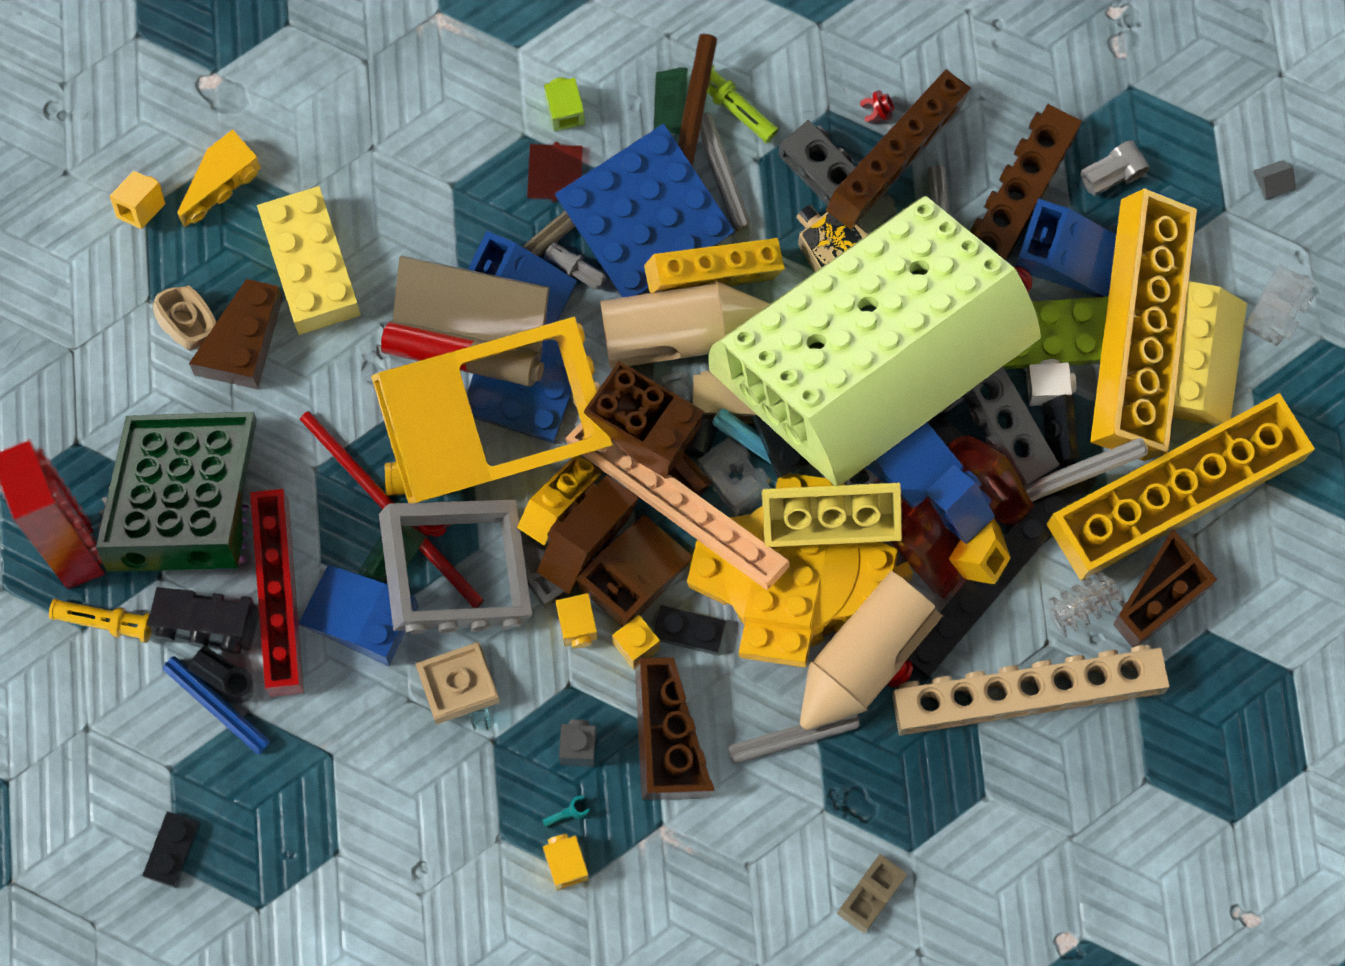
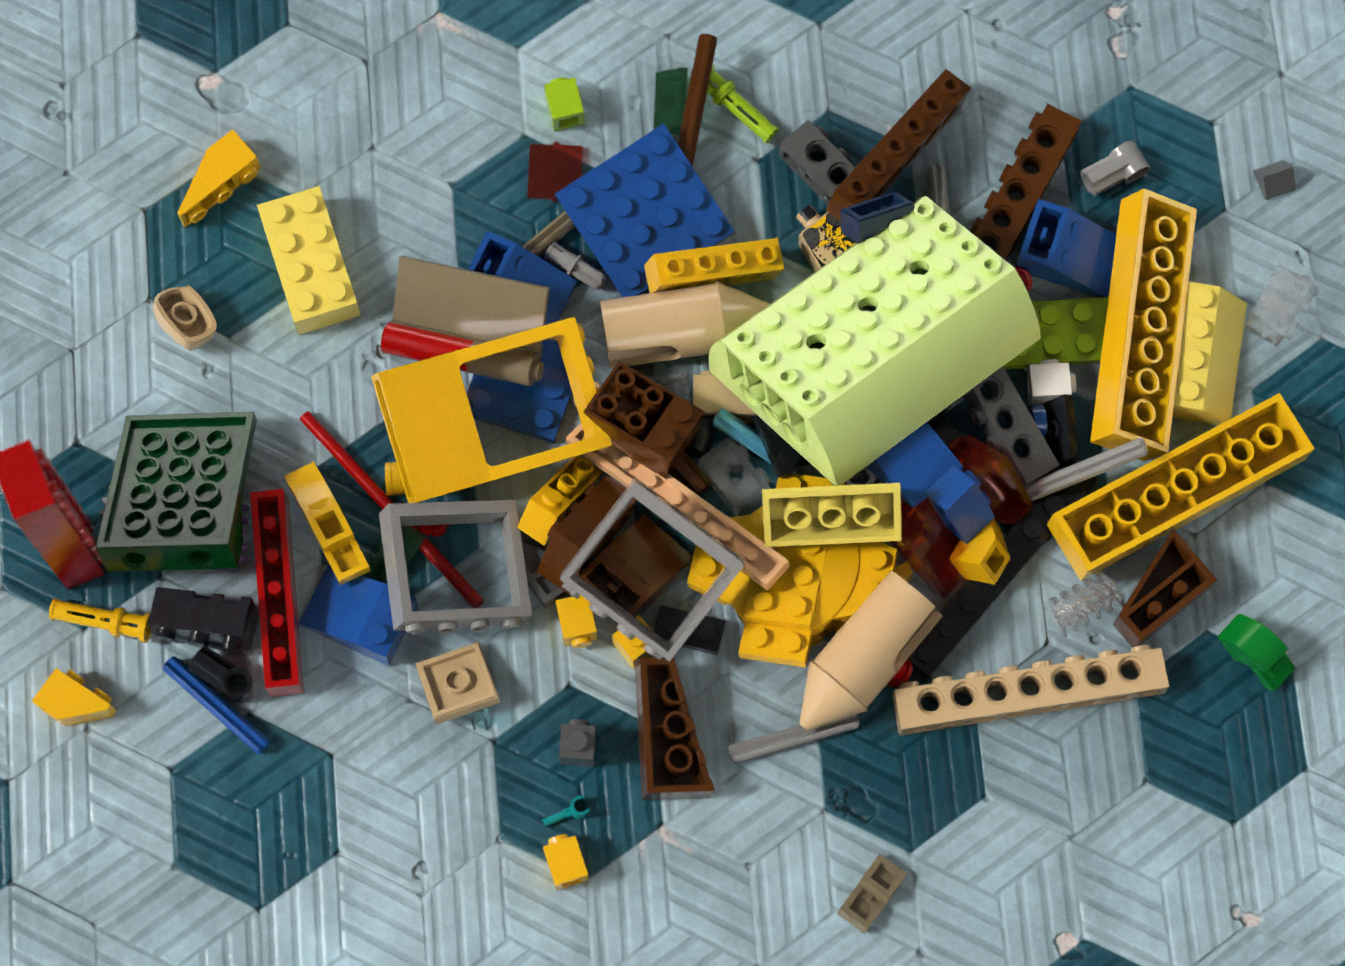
(71, 702): none -> yellow slope
(137, 199): yellow brick -> none
(171, 849): black plate -> none
(241, 337): reddish brown wedge -> none
(327, 523): none -> yellow slope
(628, 624): none -> light grey window
(723, 174): light grey axle -> none
(872, 216): none -> dark blue slope
(882, 106): red plate -> none
(1039, 416): none -> blue tile
(1258, 648): none -> green brick

